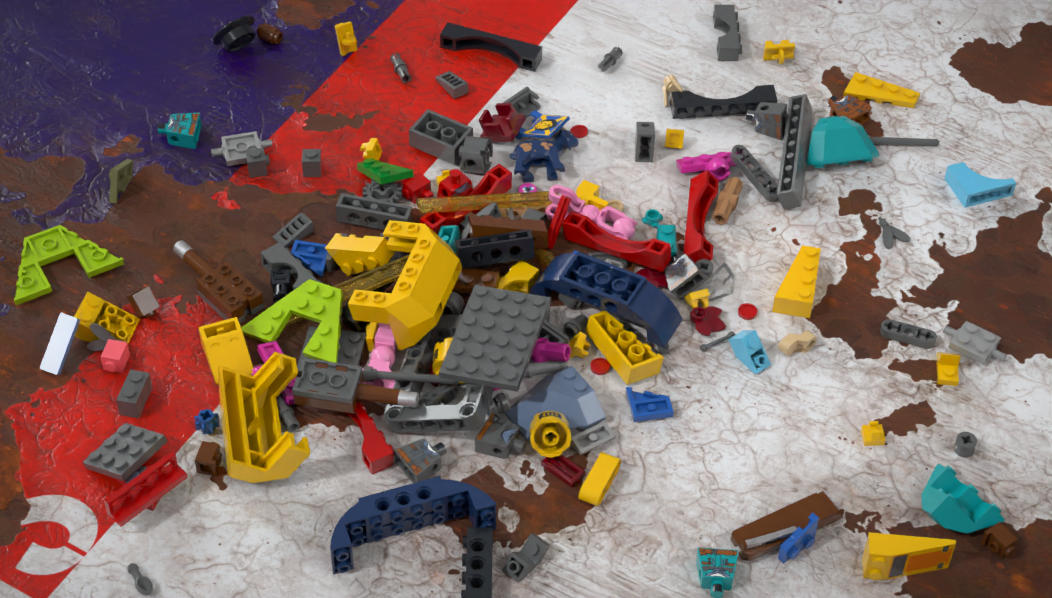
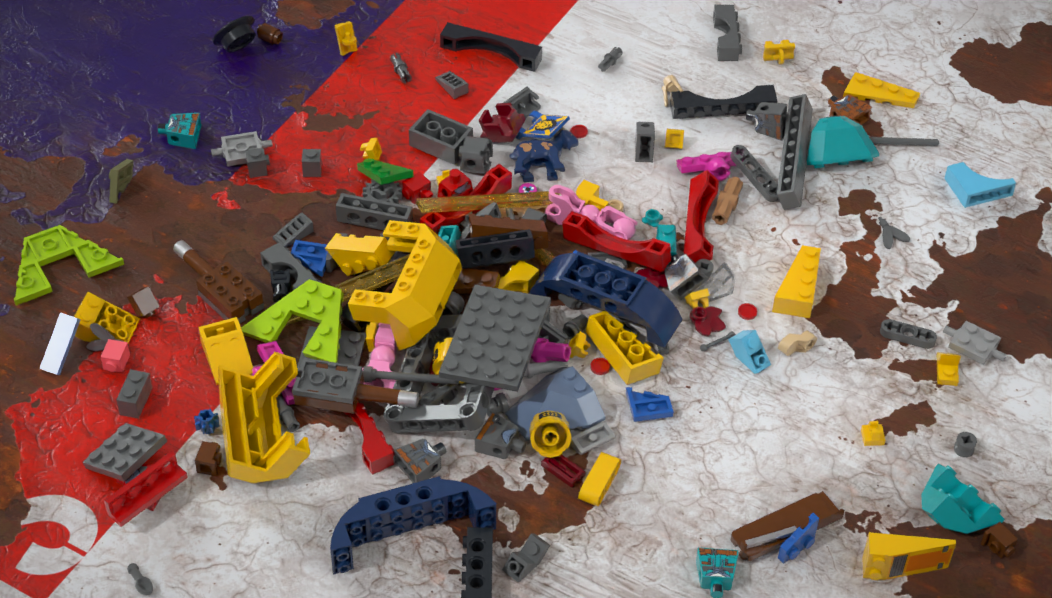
(557, 220): red axle -> none

